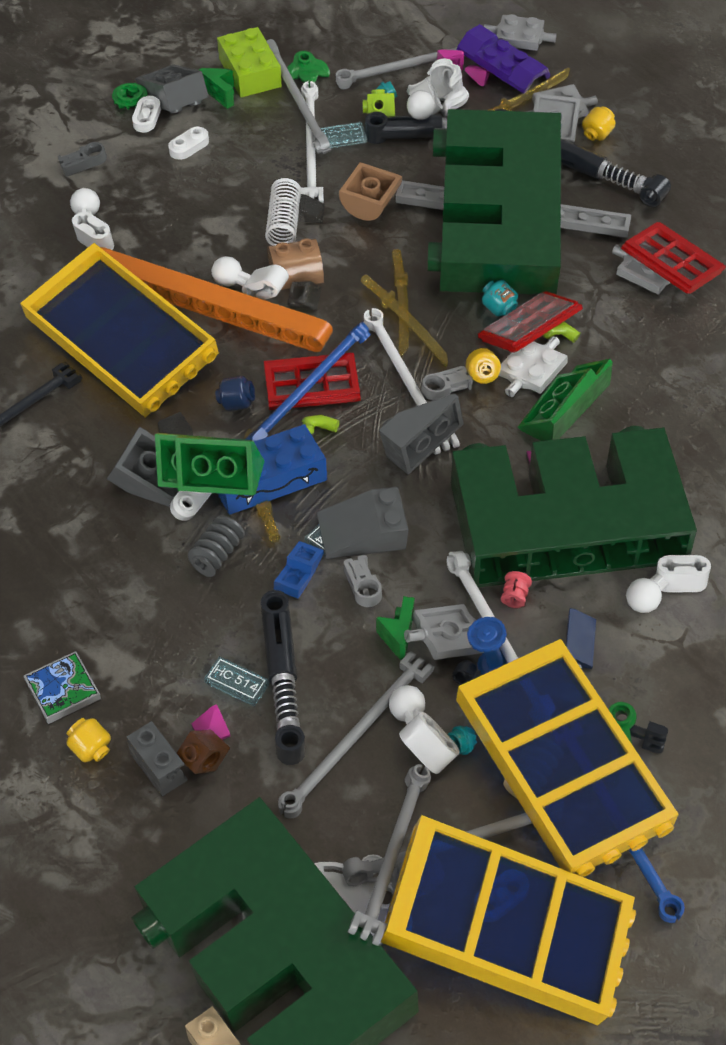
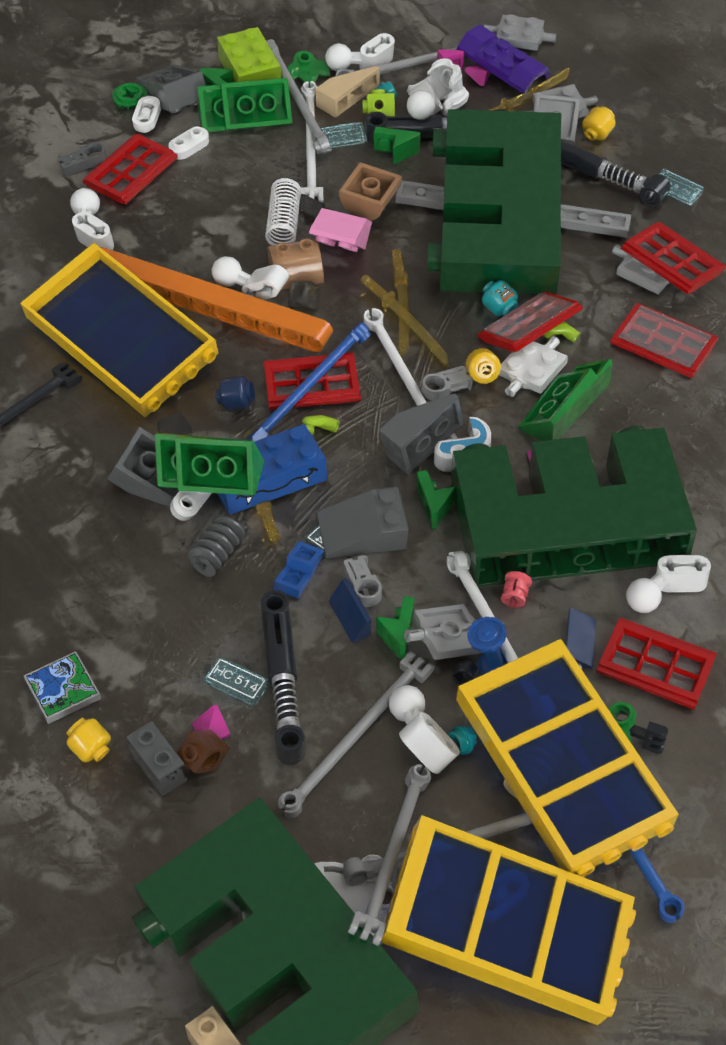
(130, 168): none -> red piece
(244, 105): none -> green slope
(341, 228): none -> bright pink slope
(345, 90): none -> tan slope
(350, 611): none -> dark blue slope
(373, 53): none -> white beam
(400, 142): none -> green slope
(434, 501): none -> green slope
(478, 433): none -> white animal
(656, 663): none -> red piece
(664, 340): none -> clear piece
(682, 188): none -> clear light blue tile

